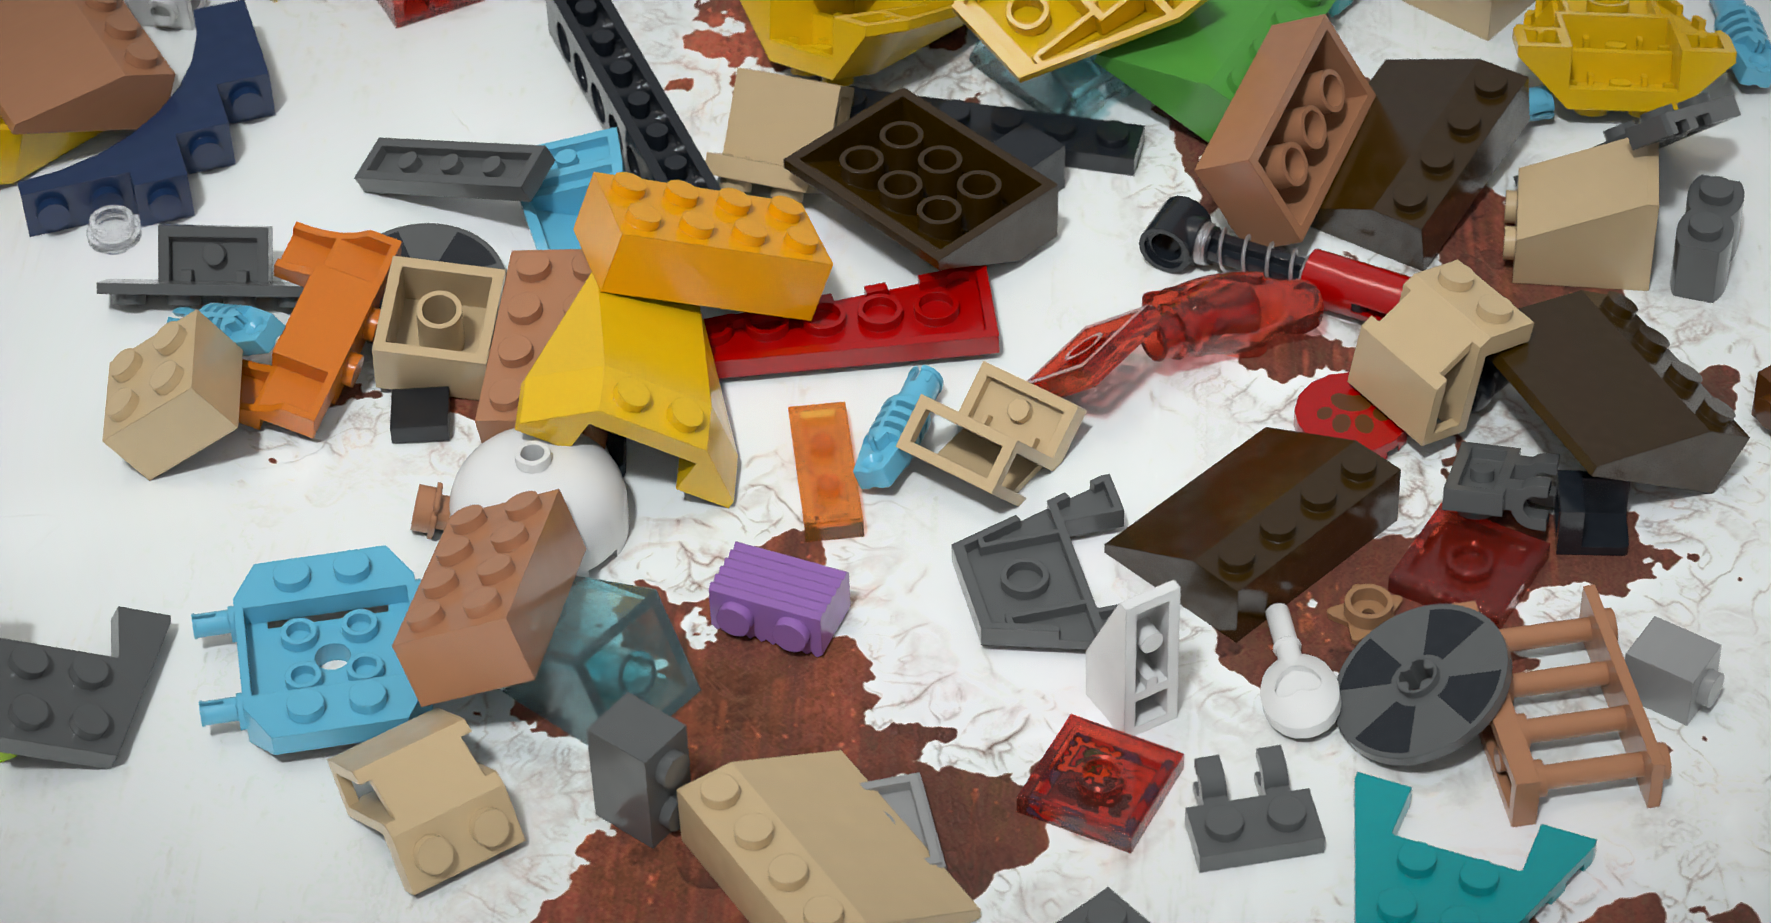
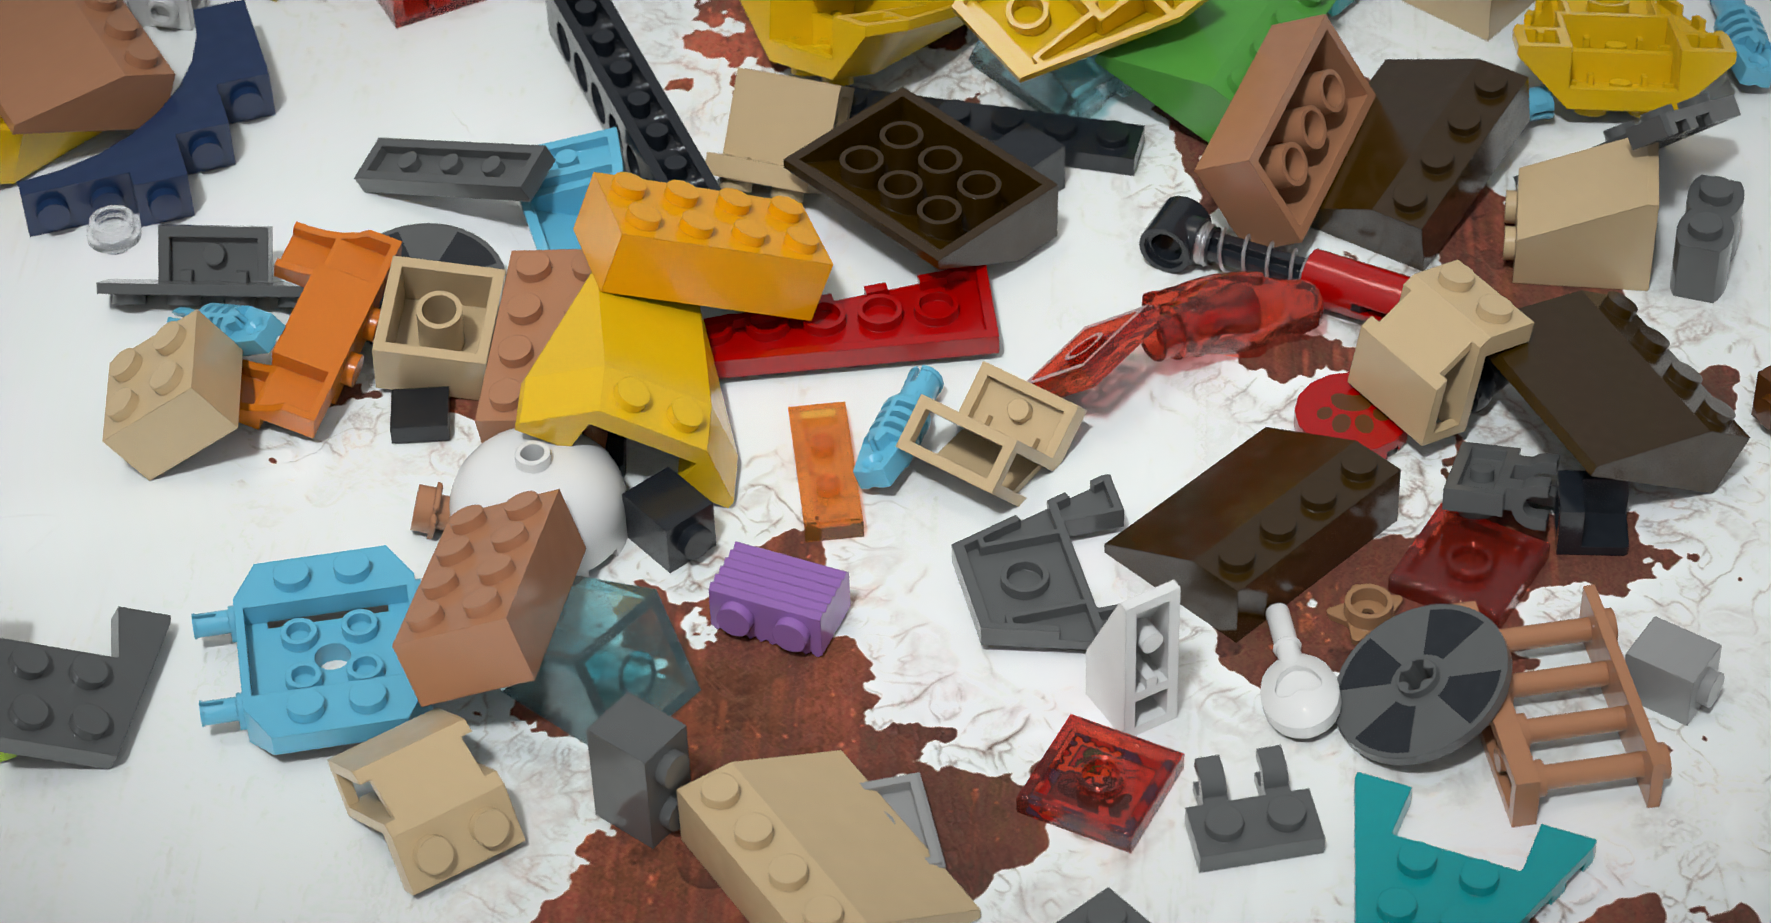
(669, 519): none -> black brick

